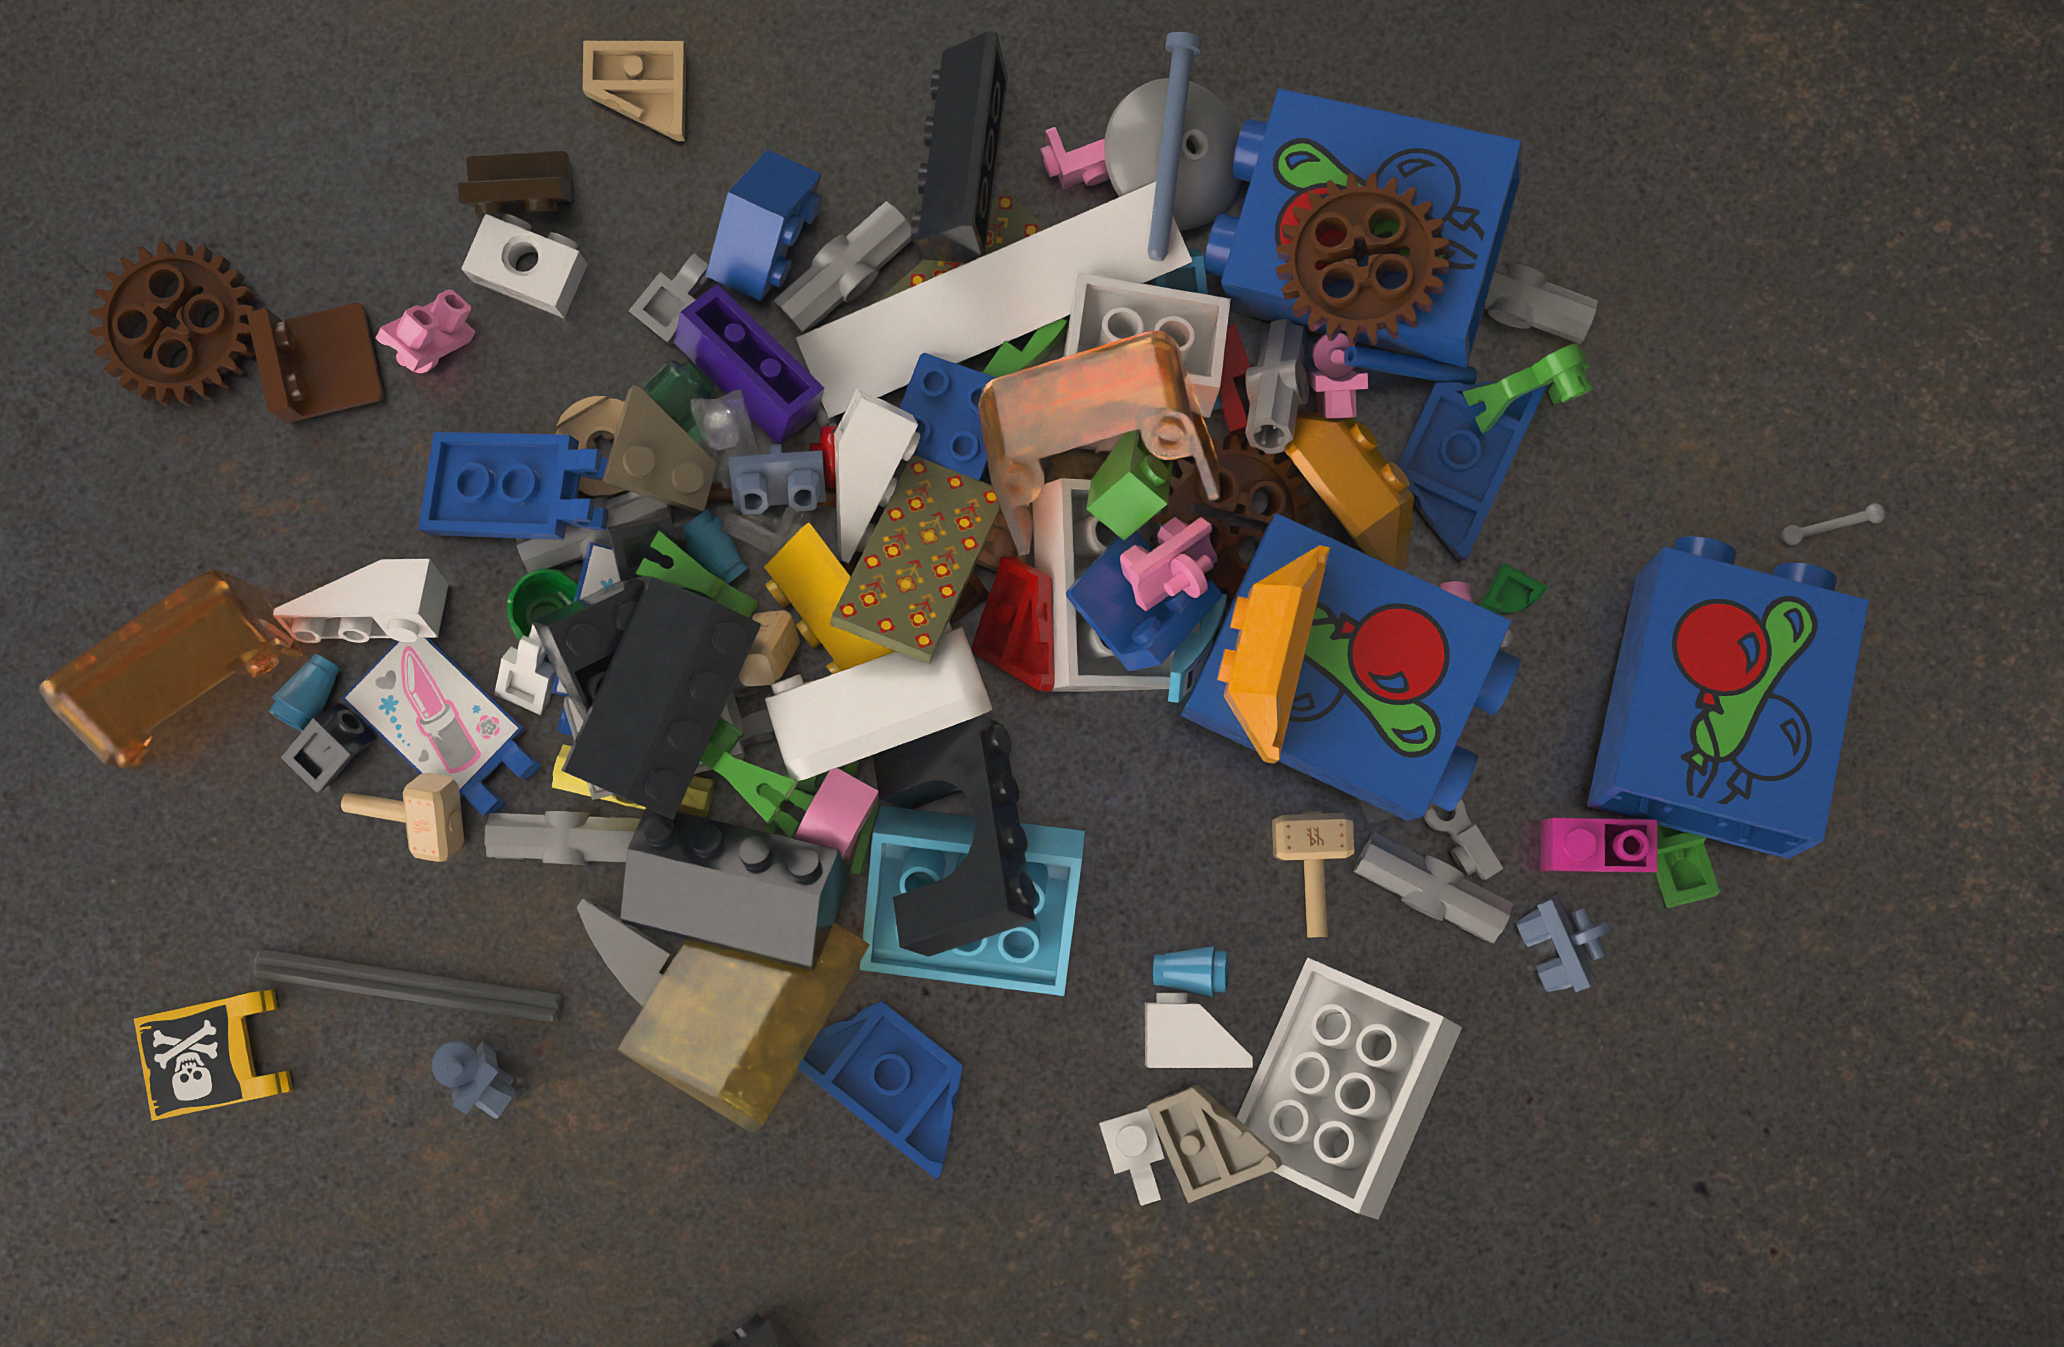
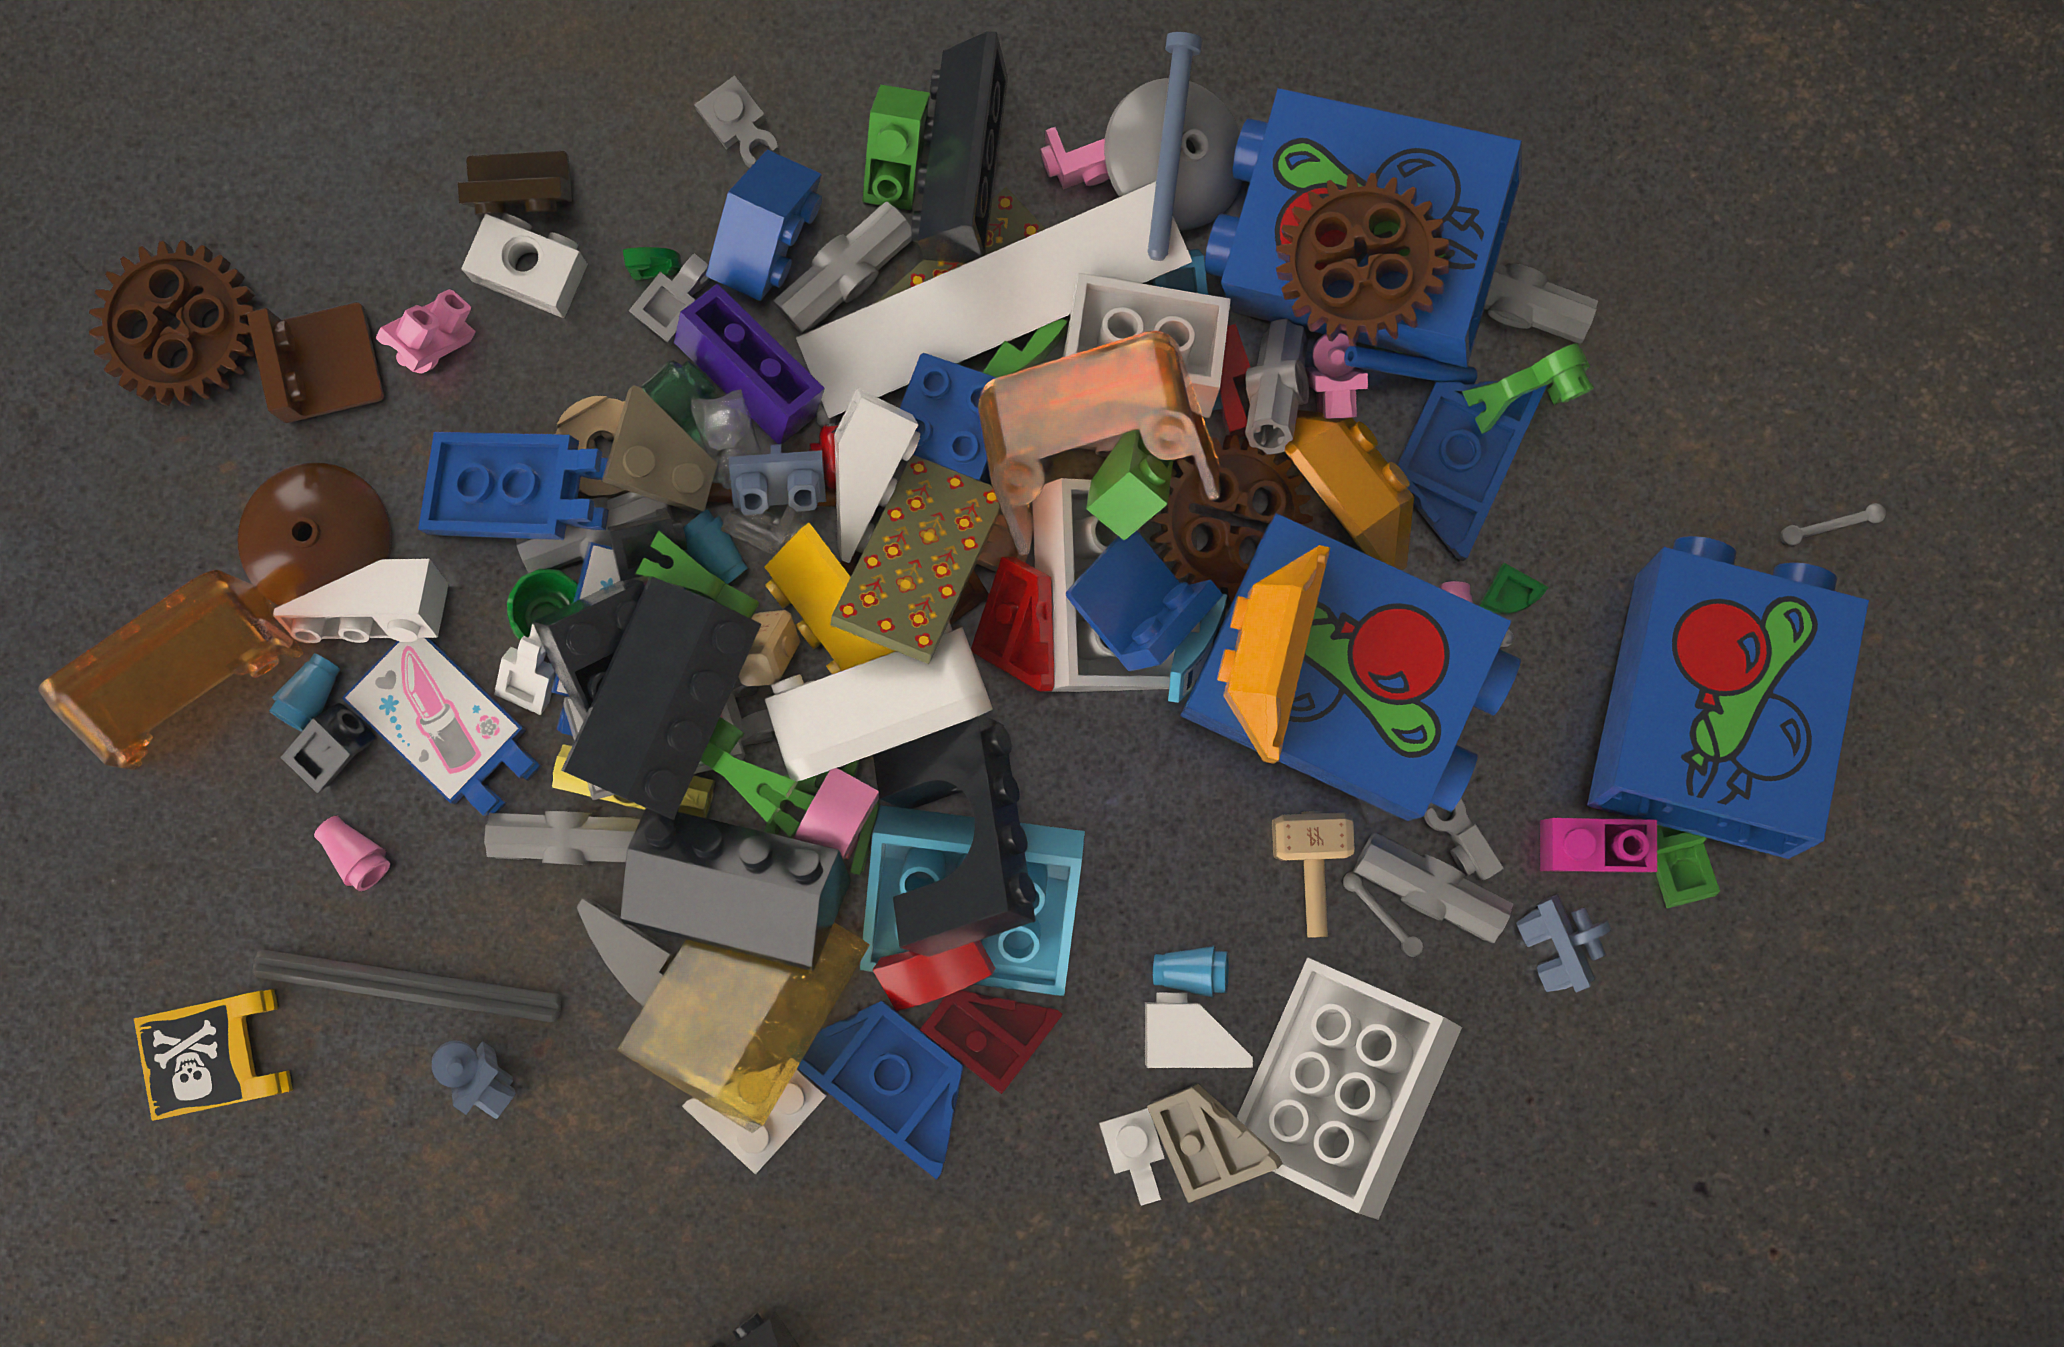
(346, 524): none -> reddish brown dish
(354, 856): none -> bright pink cone
(428, 808): tan piece -> none
(639, 81): tan wing -> none
(650, 261): none -> green tile
(735, 118): none -> light grey plate
(757, 1148): none -> white wing
(895, 146): none -> bright green slope
(918, 979): none -> red slope
(990, 1033): none -> dark red wing
(1173, 566): bright pink hips -> none
(1410, 945): none -> light grey hinge

